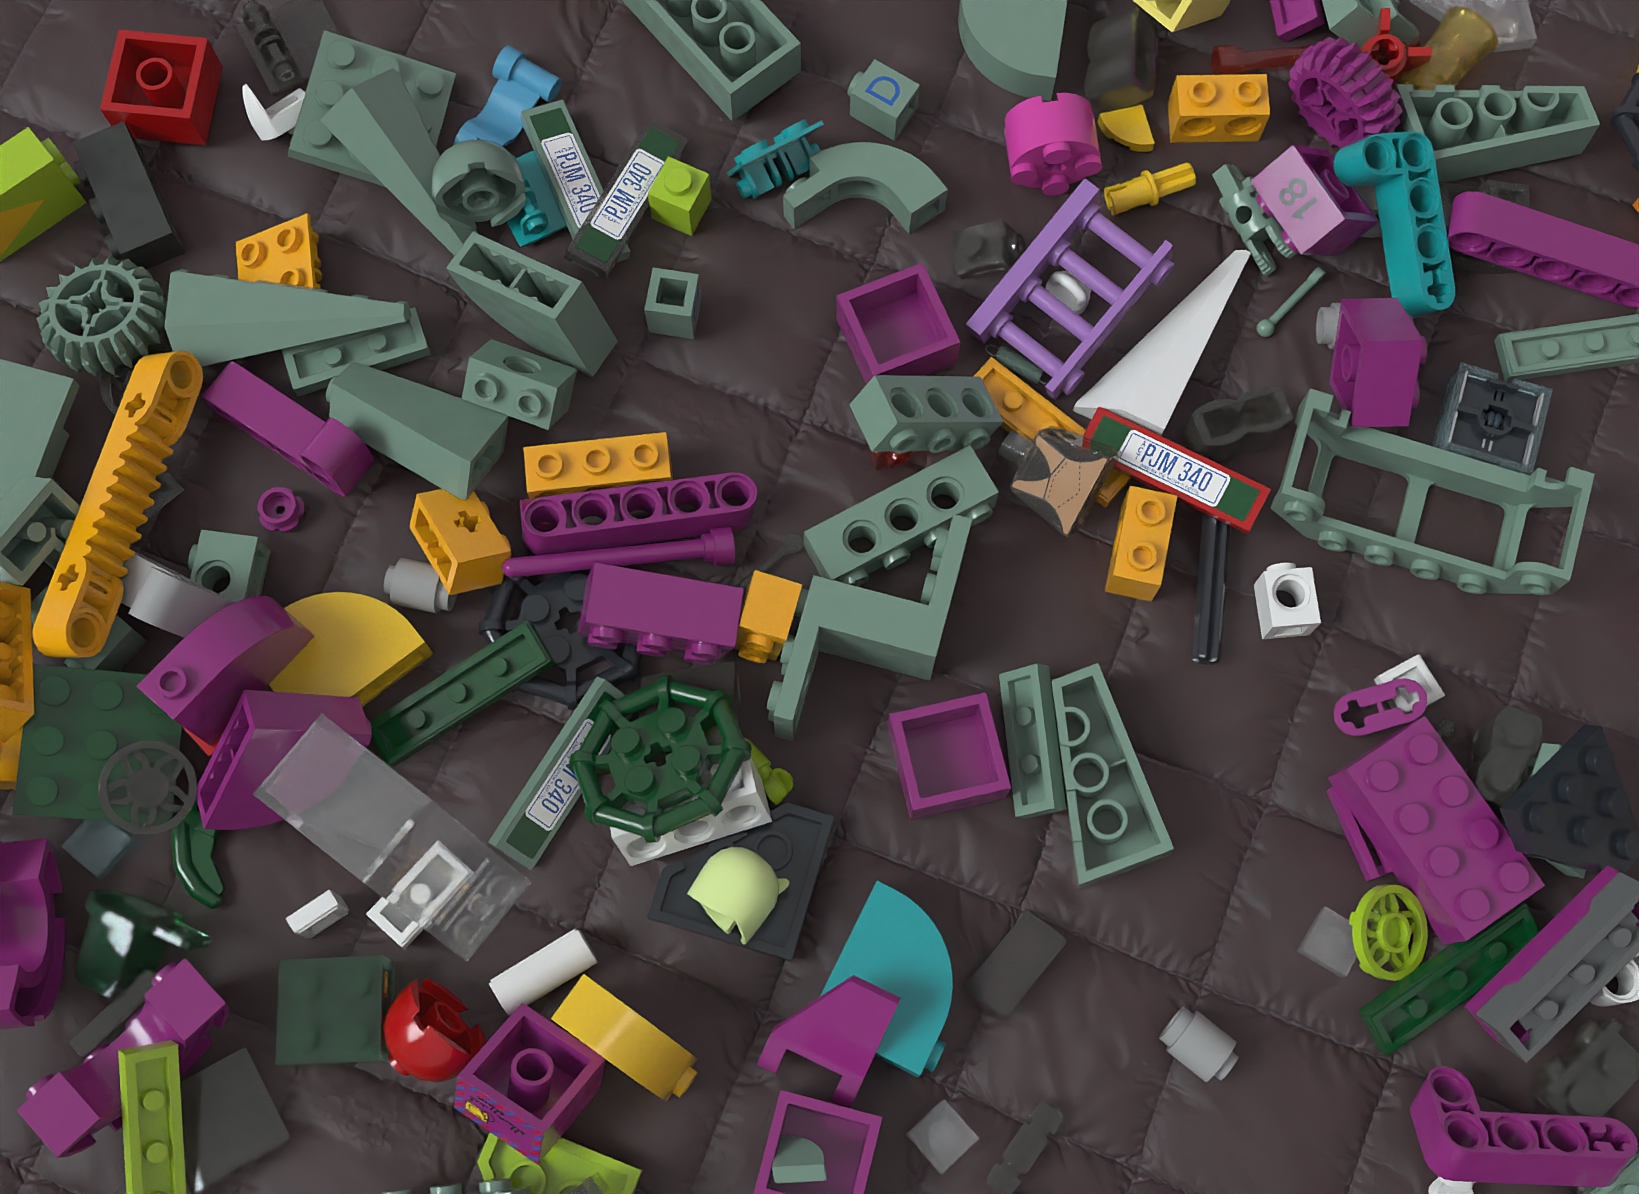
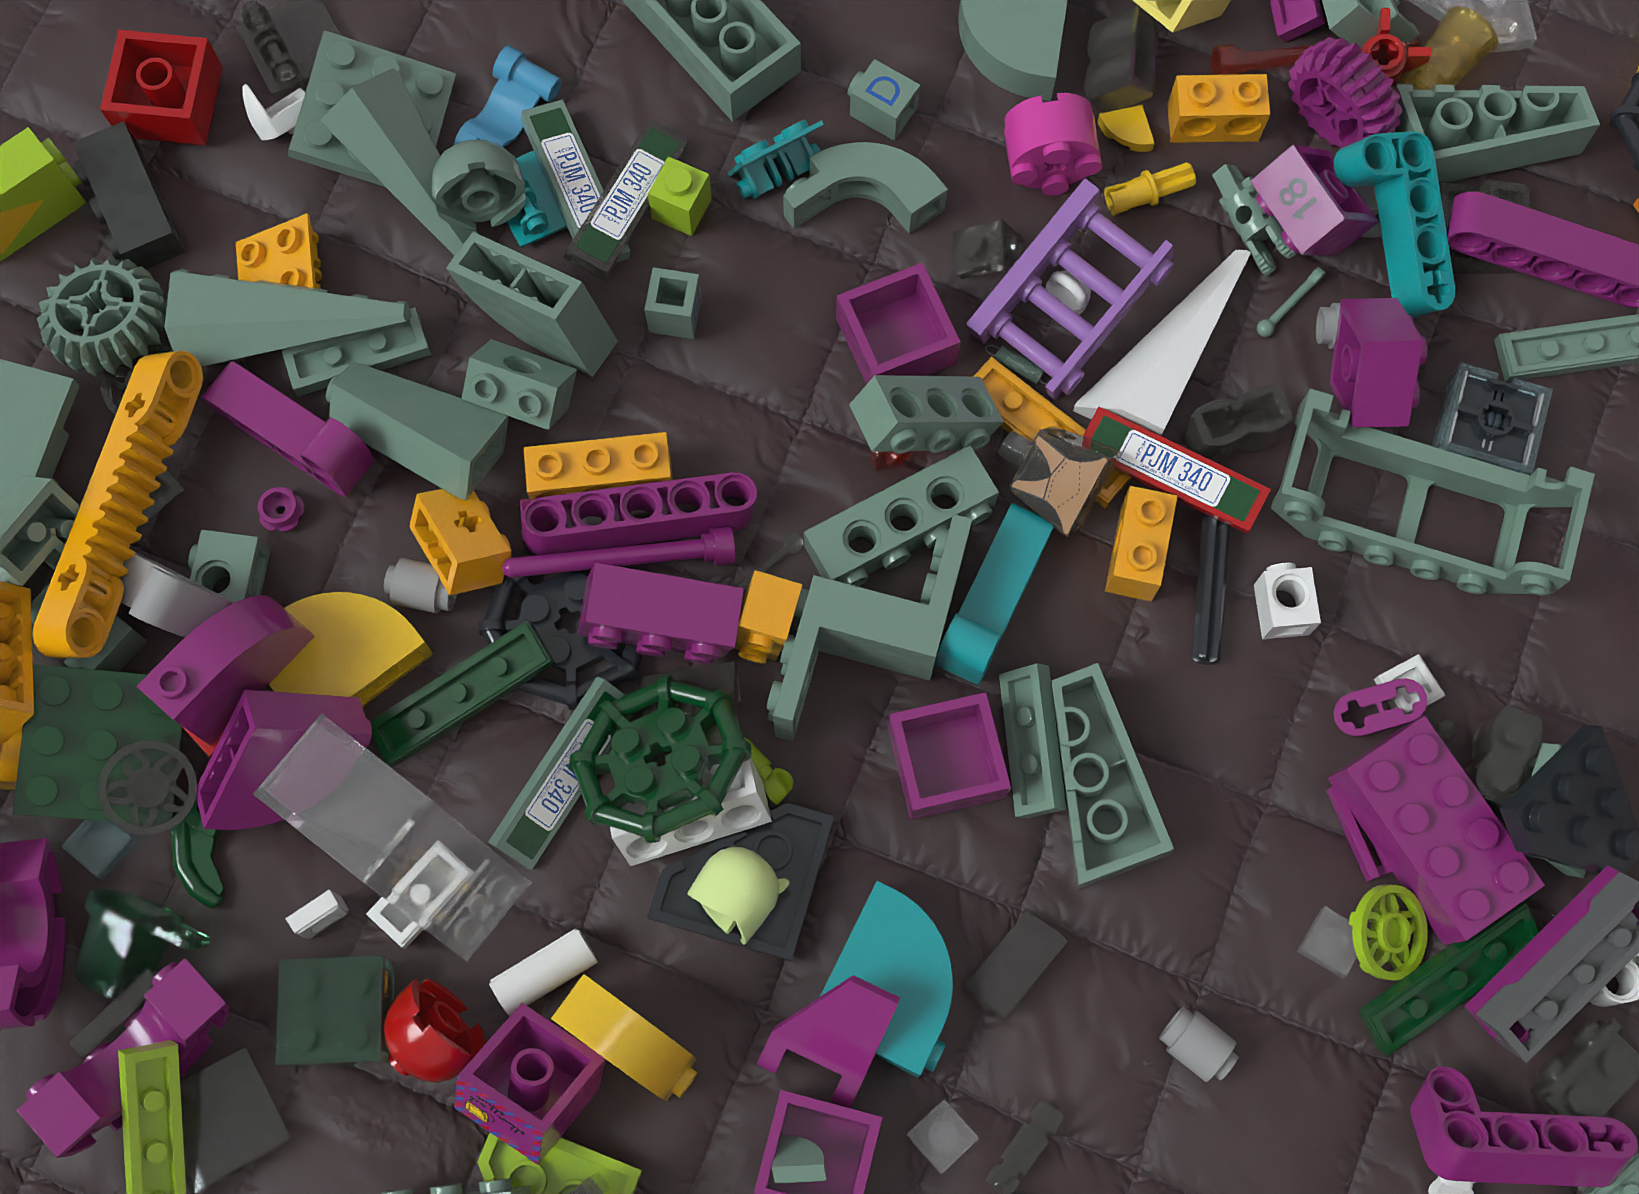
(994, 595): none -> teal beam

